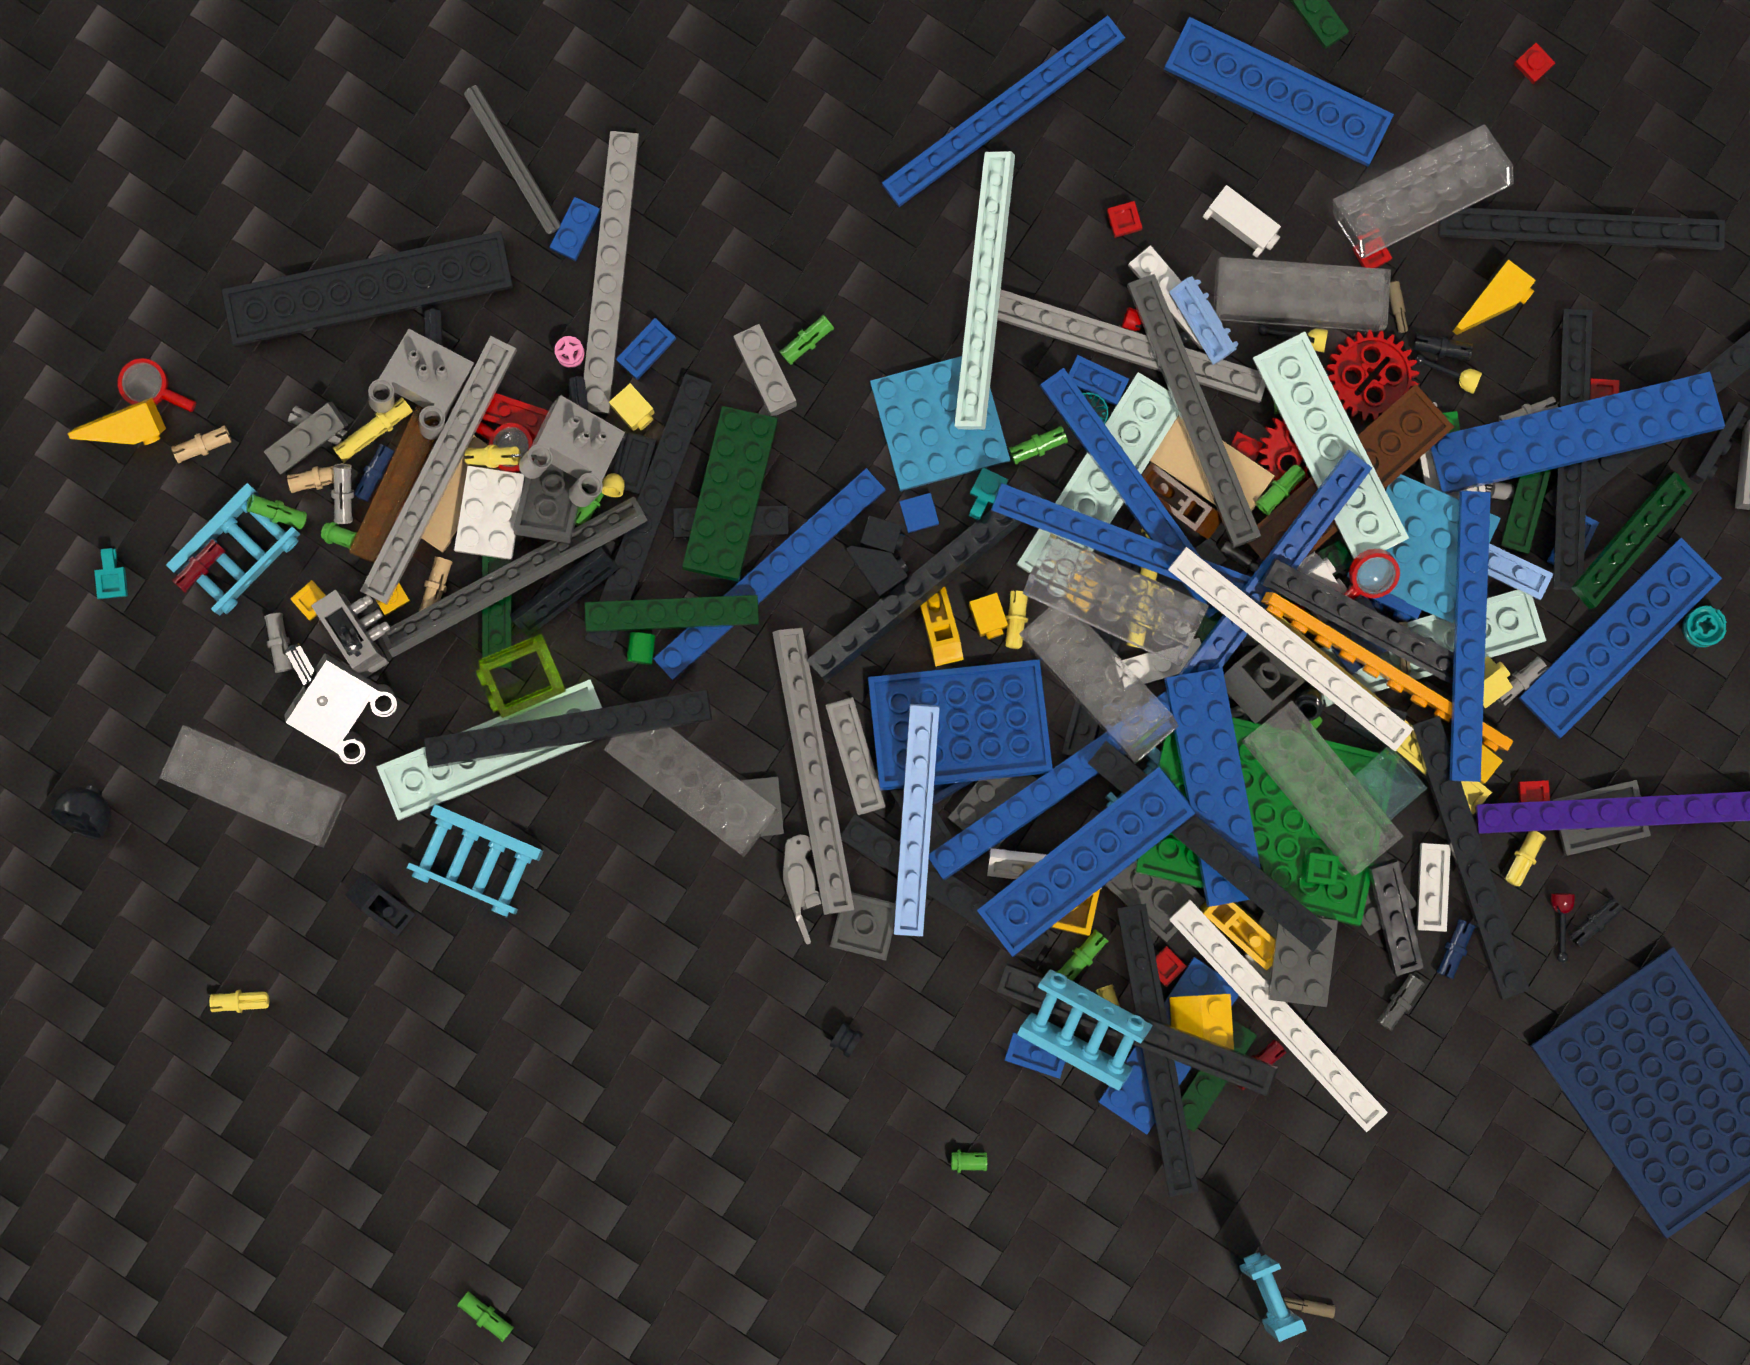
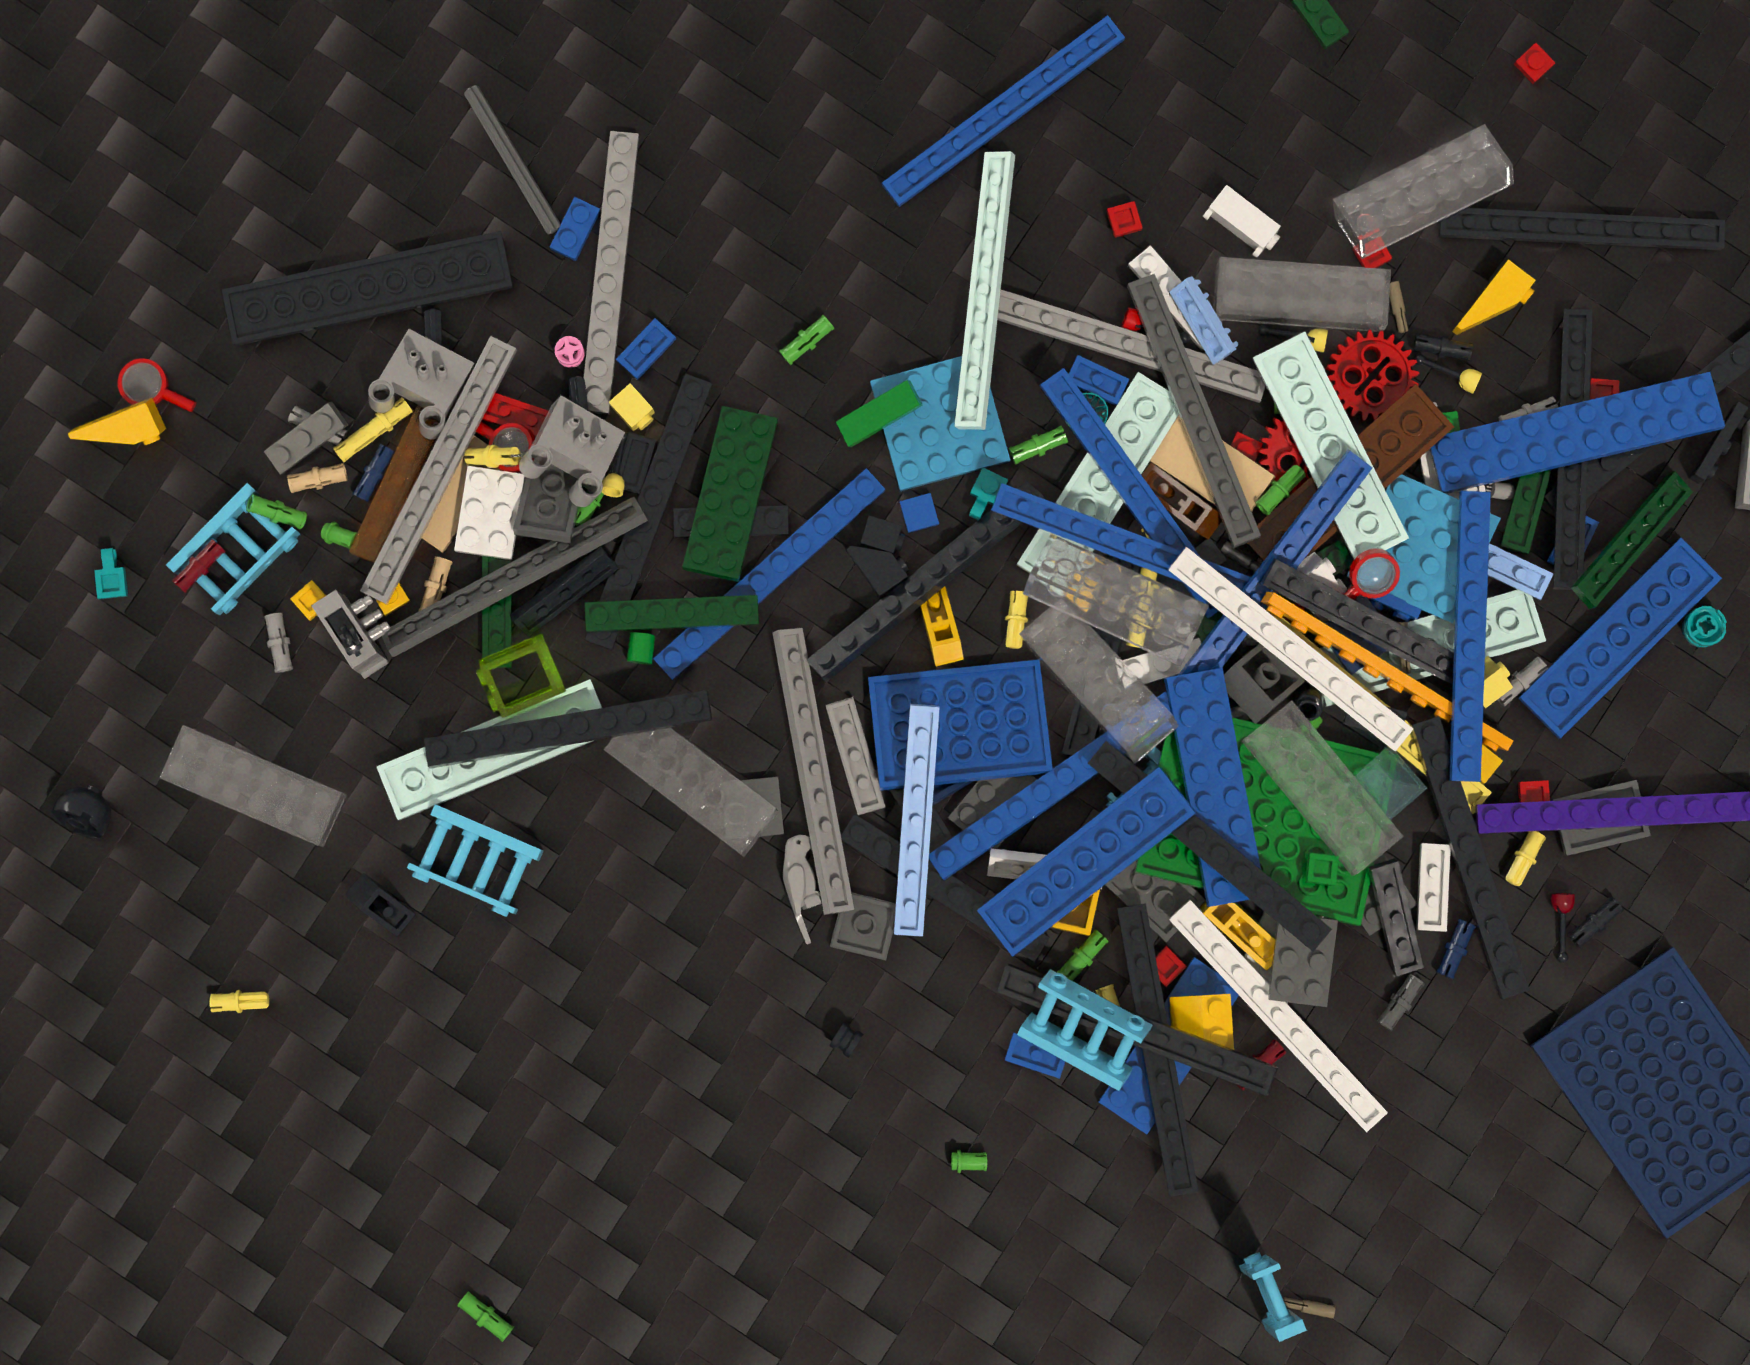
(201, 444): tan pin -> none
(333, 701): piece -> none
(342, 493): light grey pin -> none
(765, 370): light grey brick -> none
(879, 413): none -> green tile
(988, 616): yellow brick -> none
(1206, 1087): dark green plate -> none
(1278, 91): blue plate -> none

